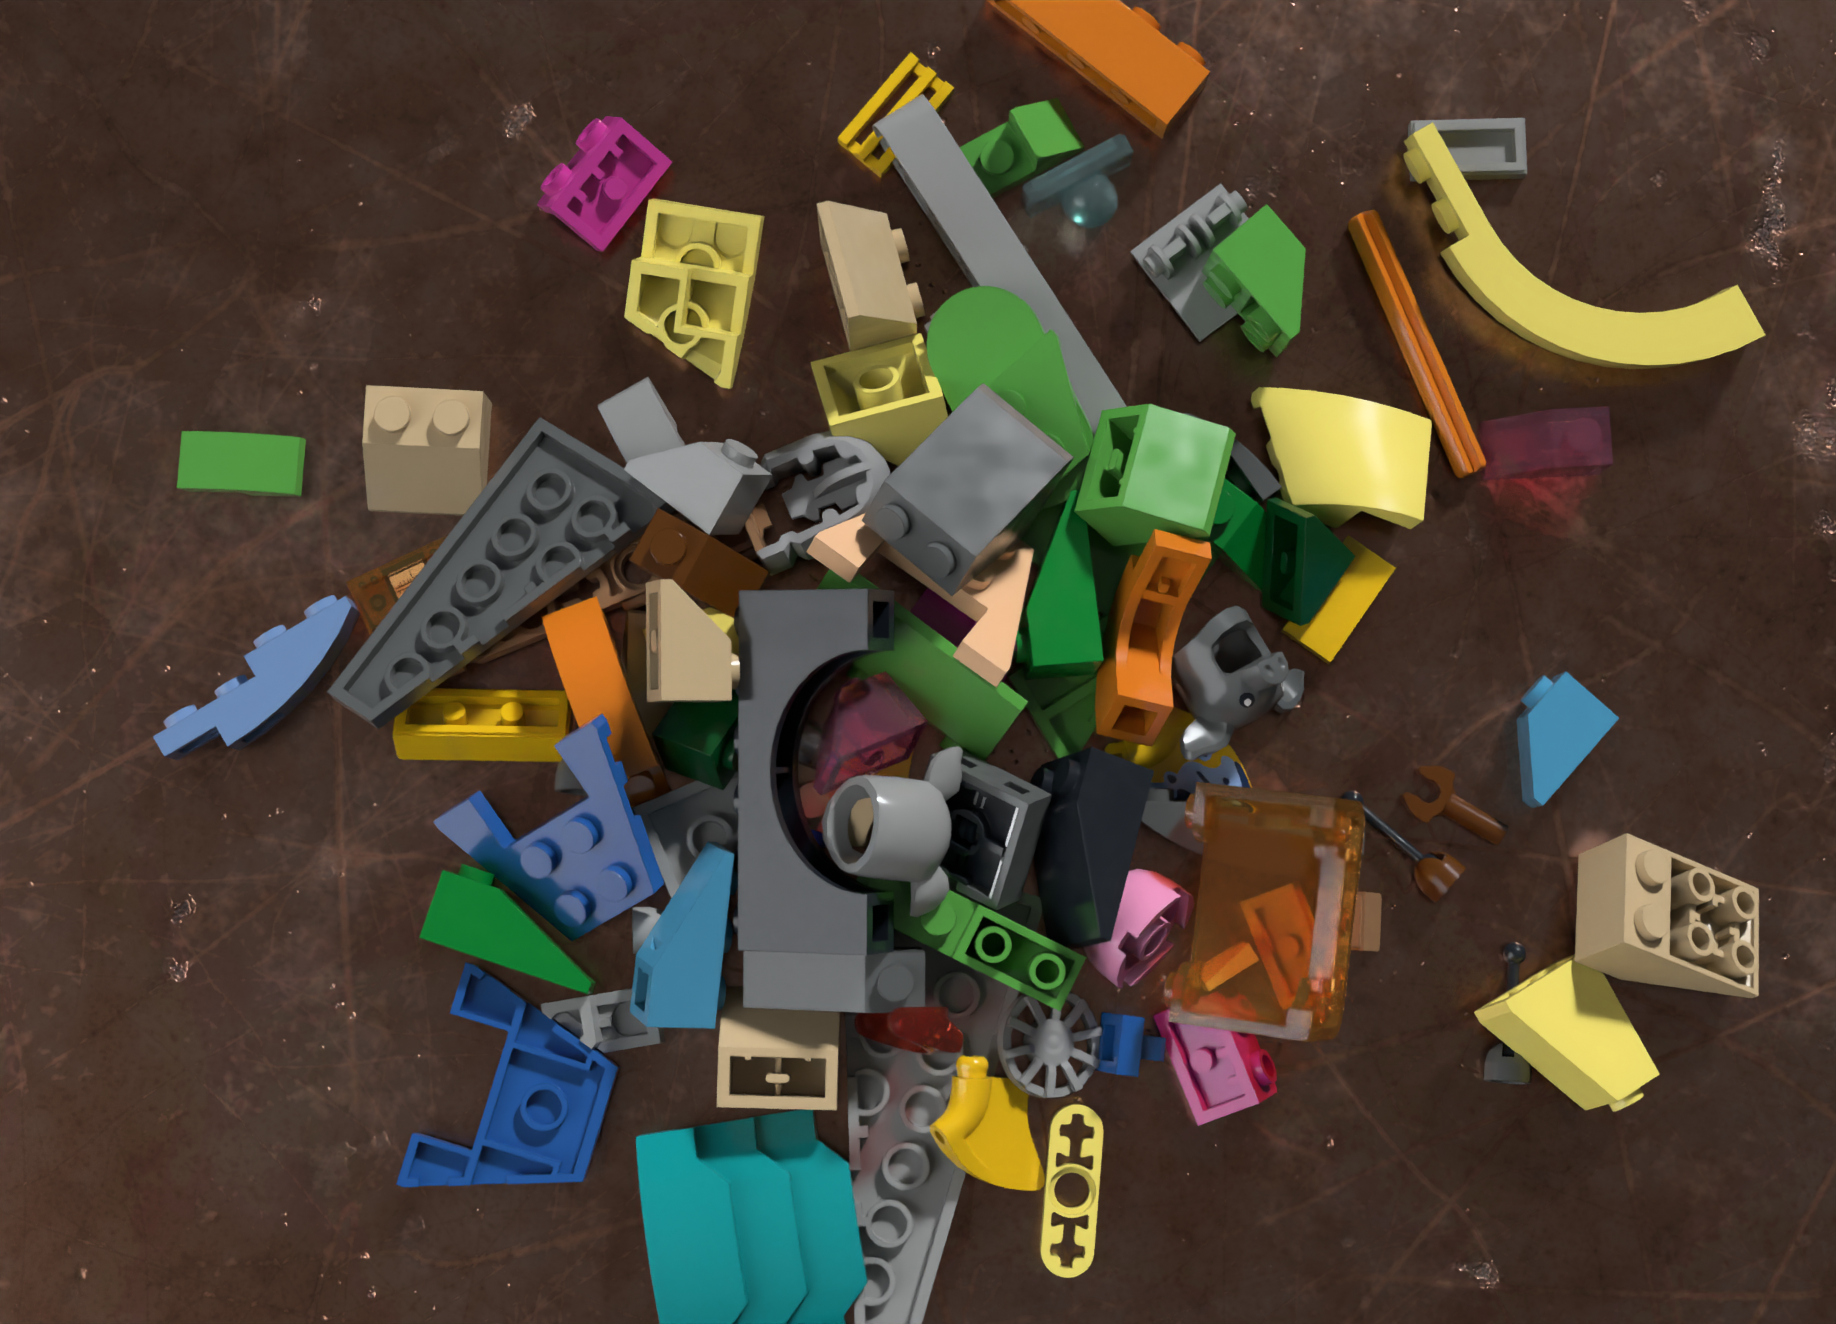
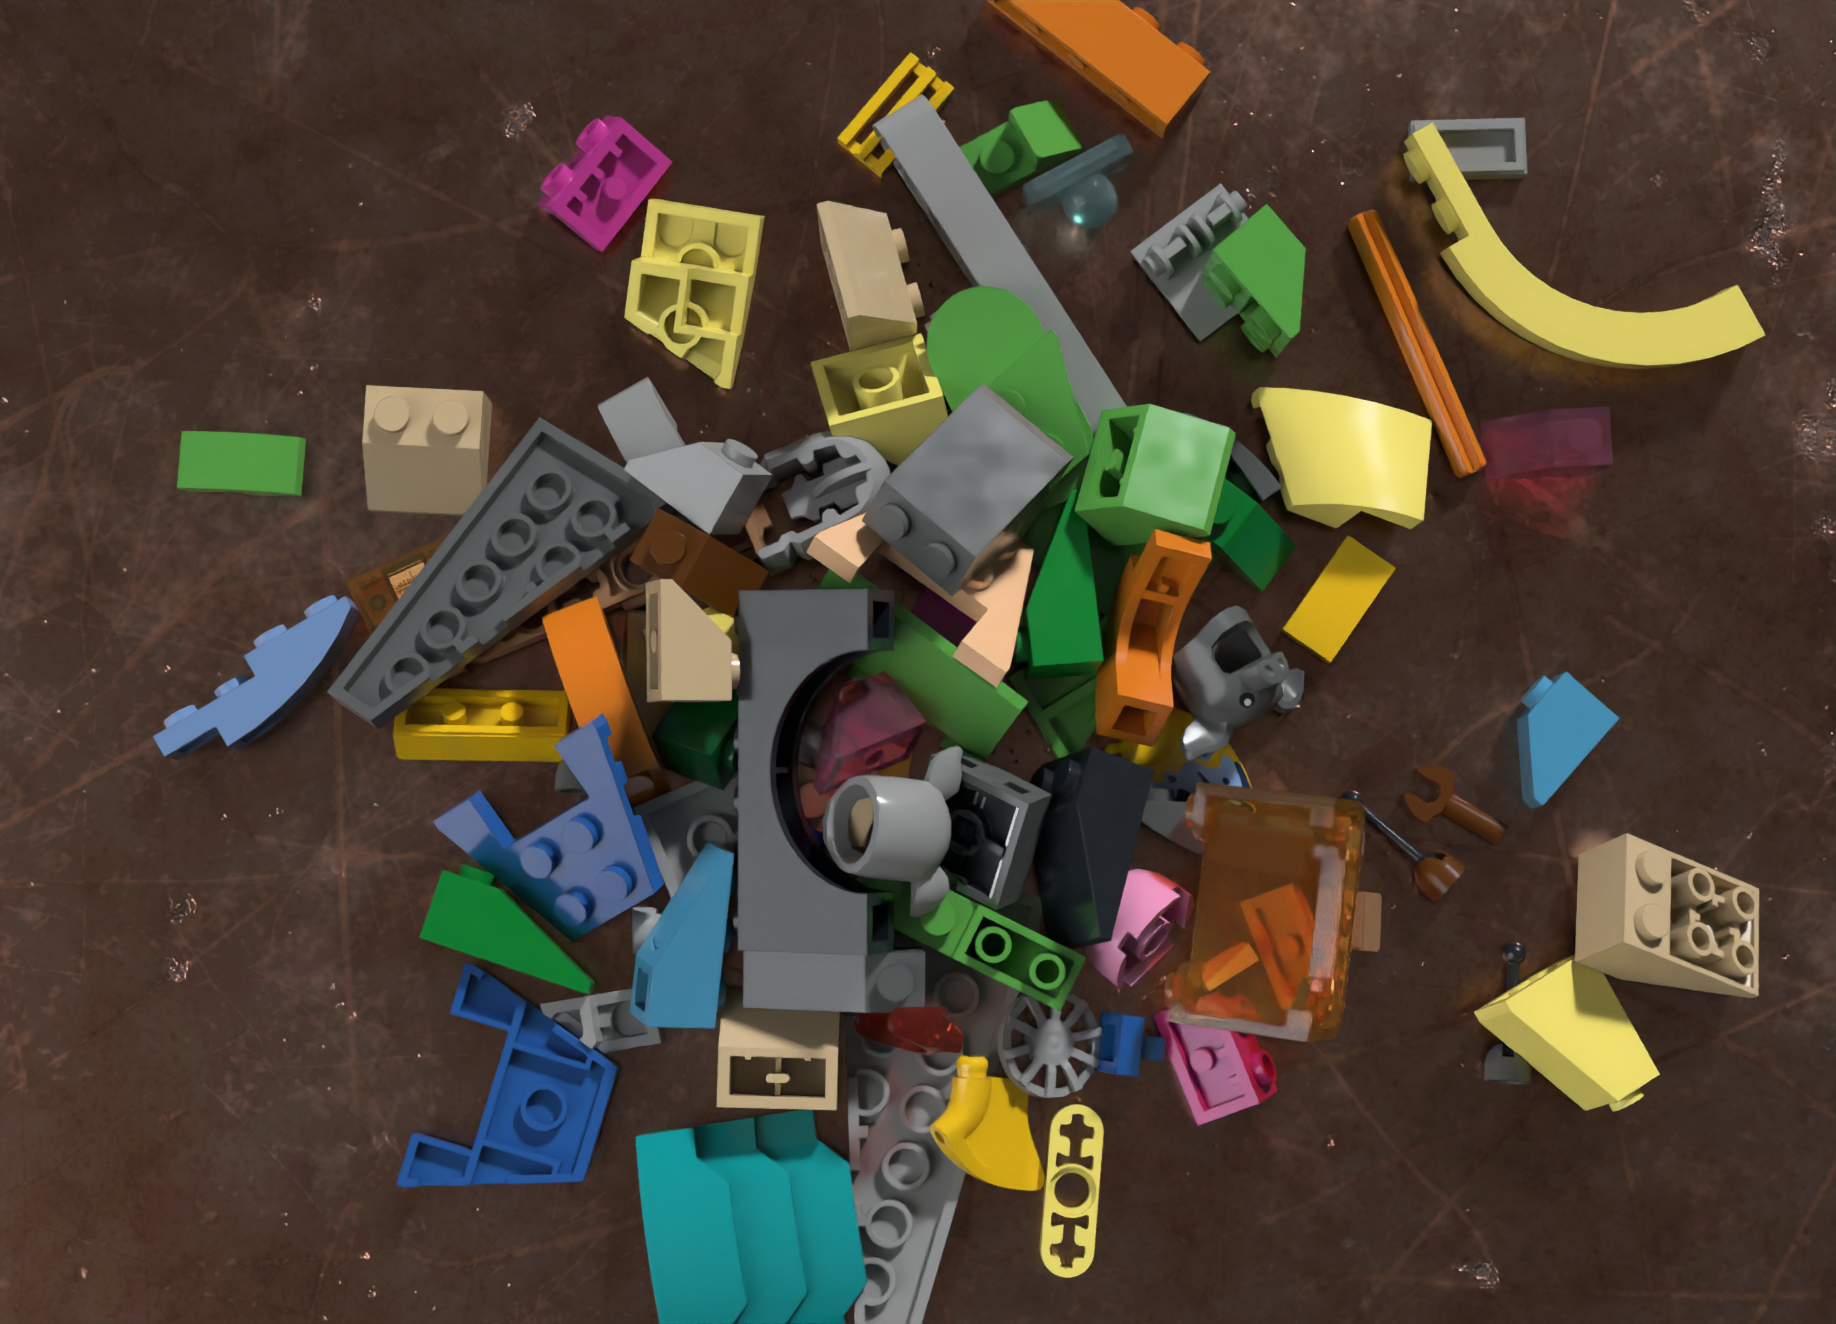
(1299, 562): dark green slope -> none

